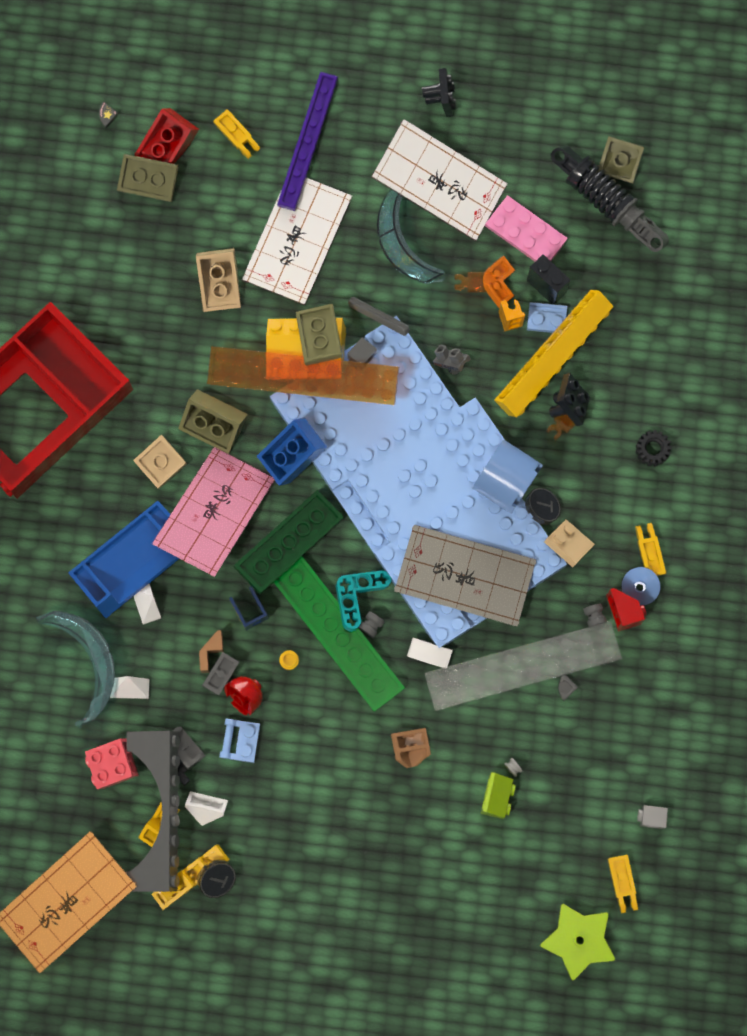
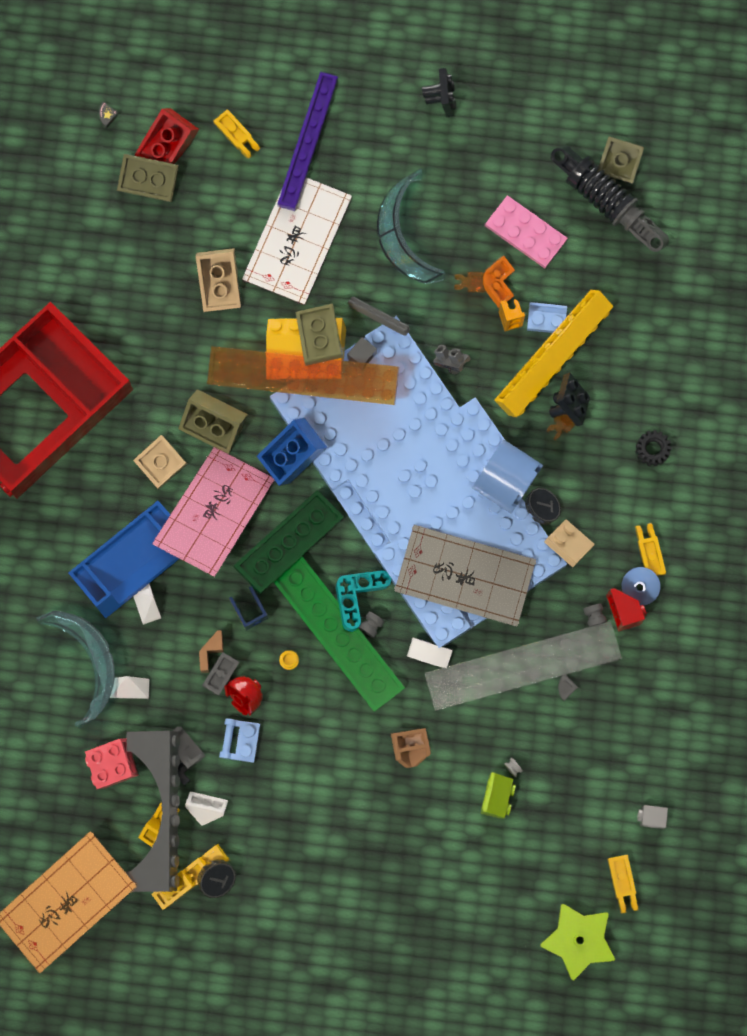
(439, 180): white piece -> none
(548, 279): black brick -> none

